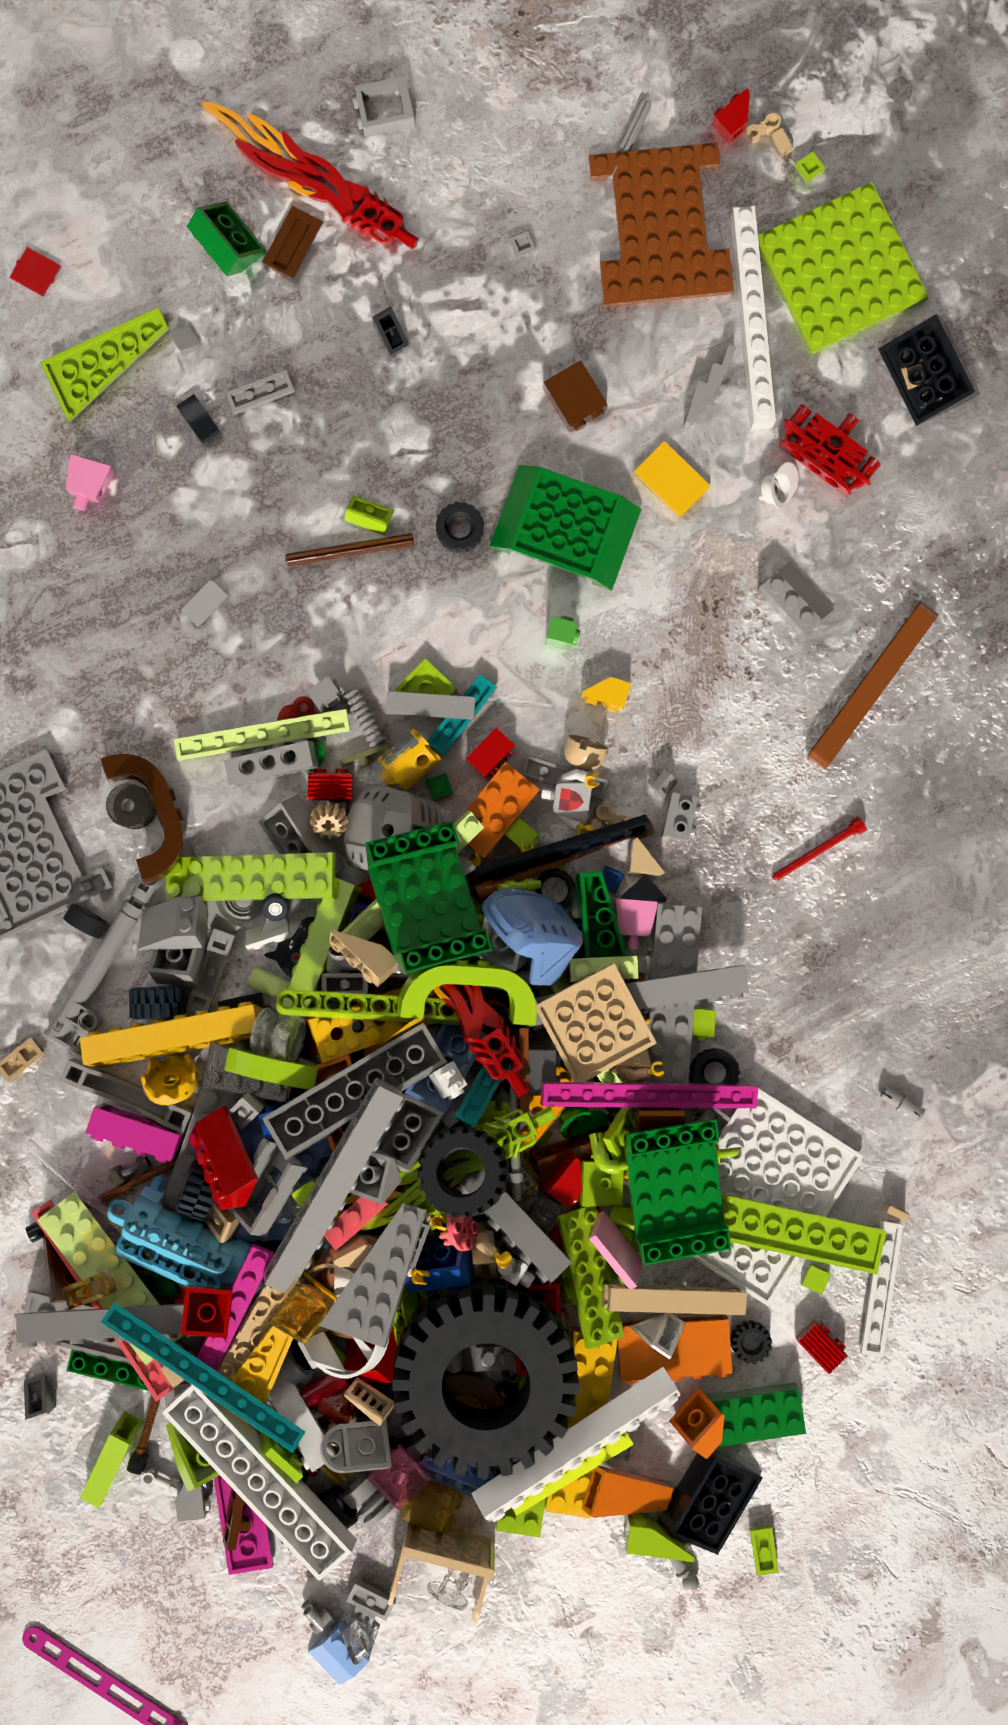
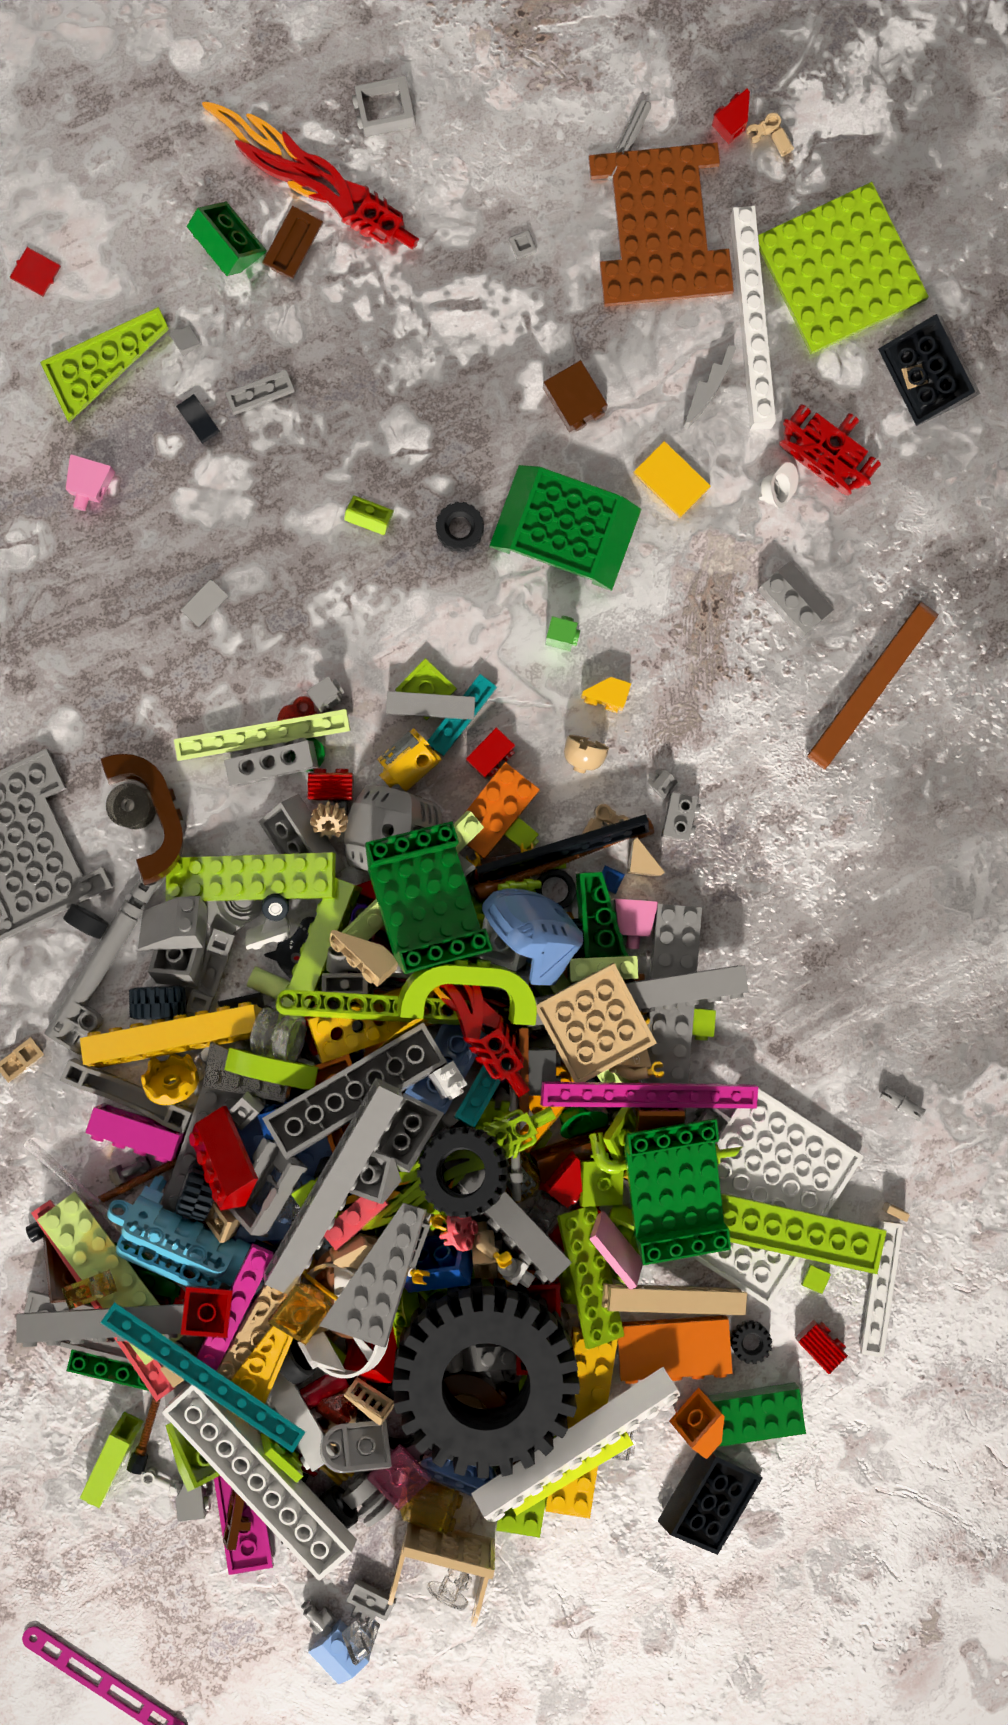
(37, 1398): light grey slope -> none
(349, 549): reddish brown axle -> none
(363, 756): olive piece -> none
(364, 717): light grey piece -> none
(389, 330): black slope -> none
(439, 786): green plate -> none
(548, 773): light grey tile -> none
(572, 798): torso -> none
(624, 1493): orange slope -> none
(644, 890): black slope -> none
(648, 1538): lime slope -> none
(660, 1332): white slope -> none
(689, 1581): light grey pin -> none
(714, 1055): black tyre -> none
(763, 1550): lime plate -> none
(809, 167): lime plate -> none
(855, 827): red piece -> none

